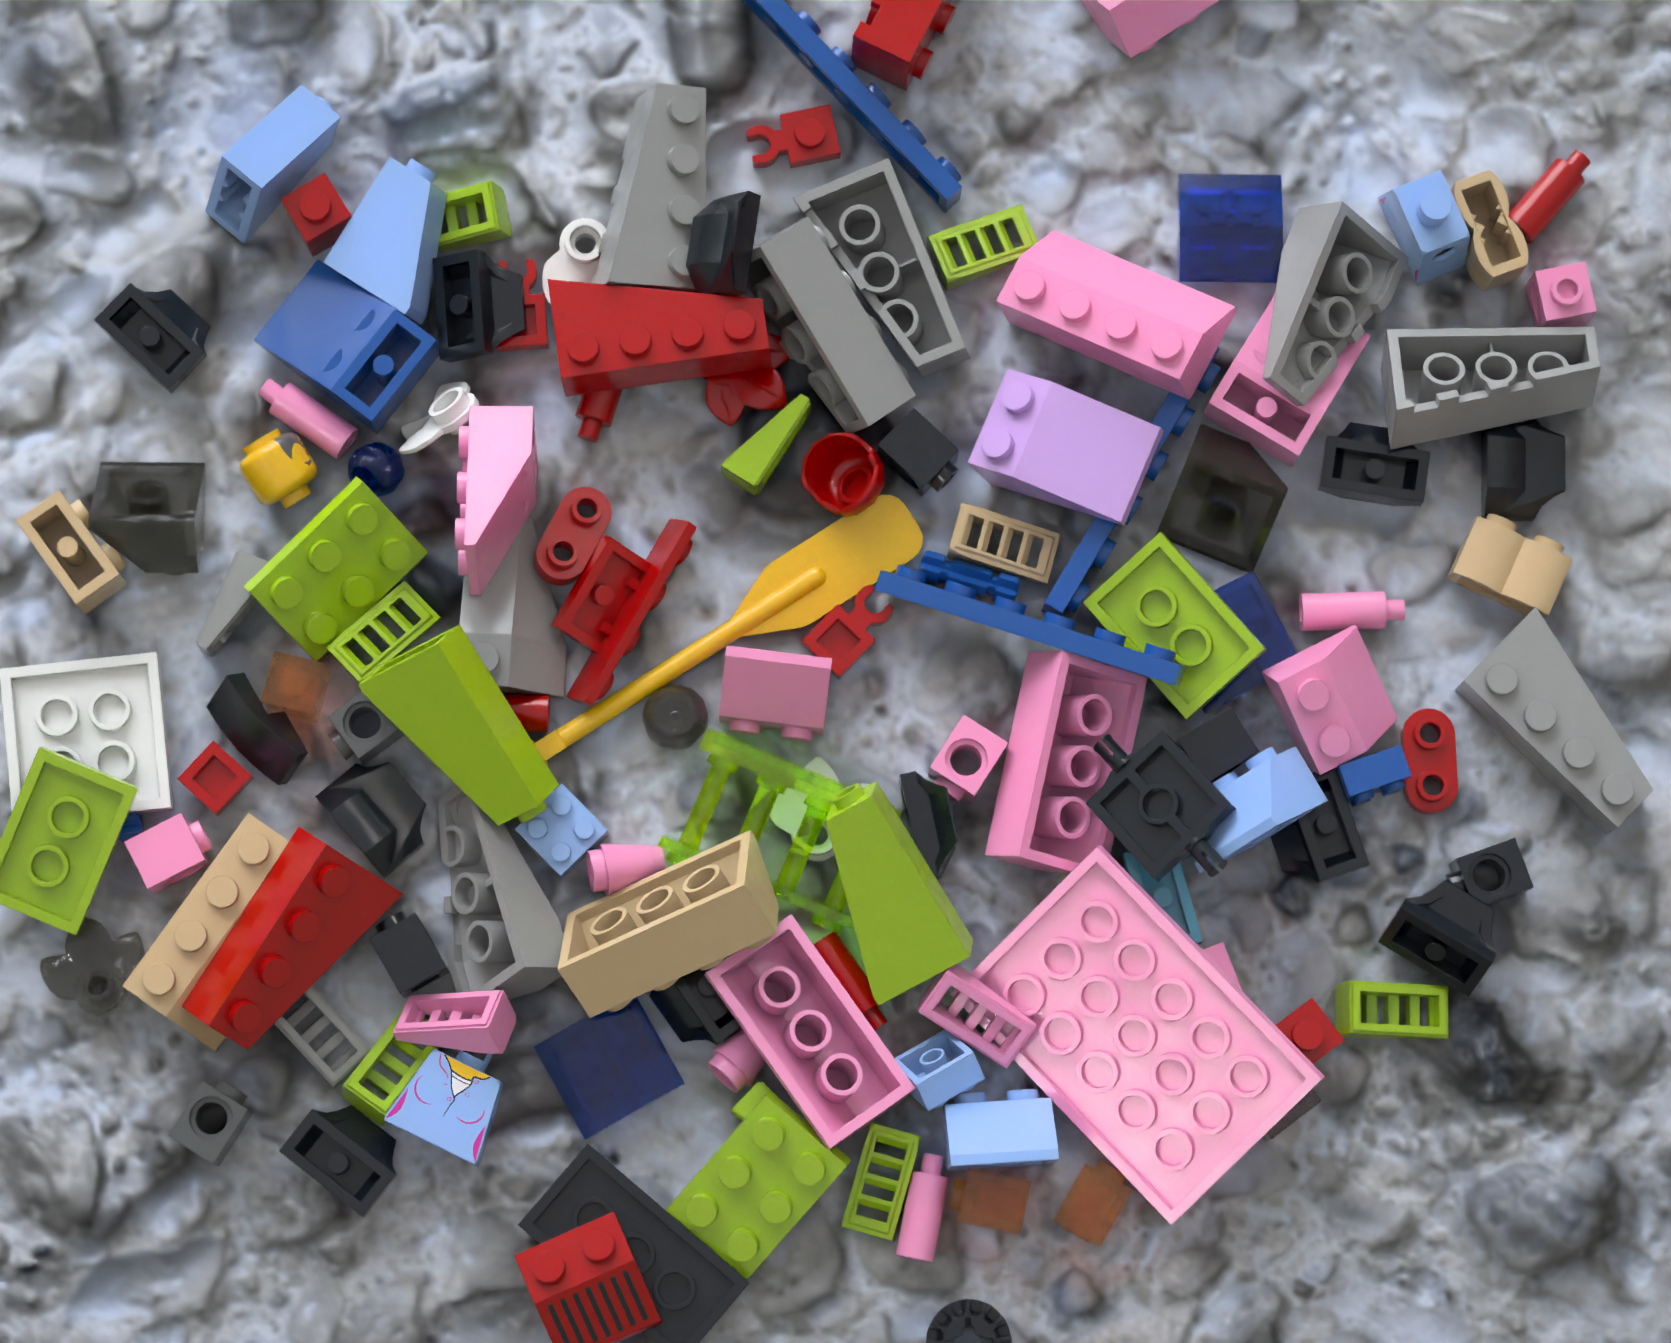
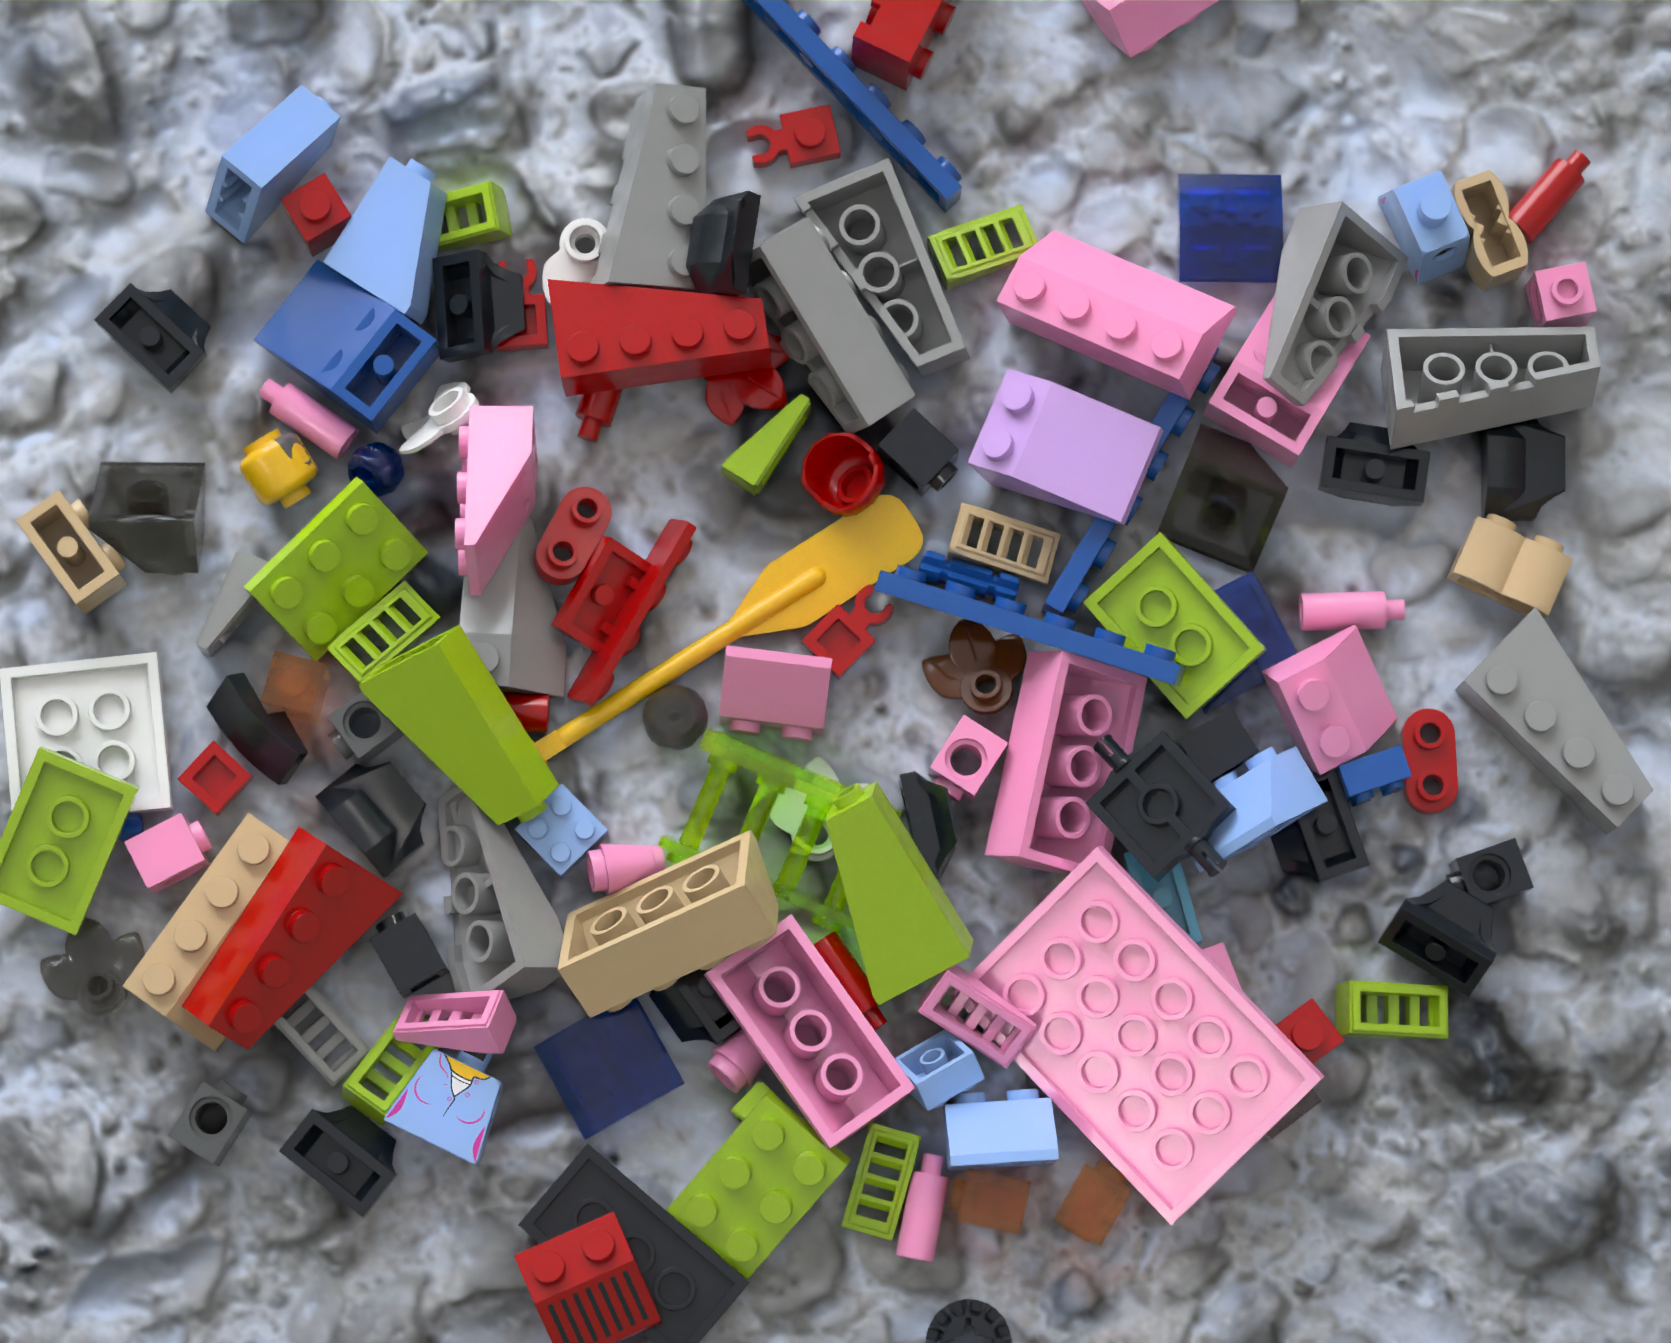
(975, 660): none -> reddish brown plate

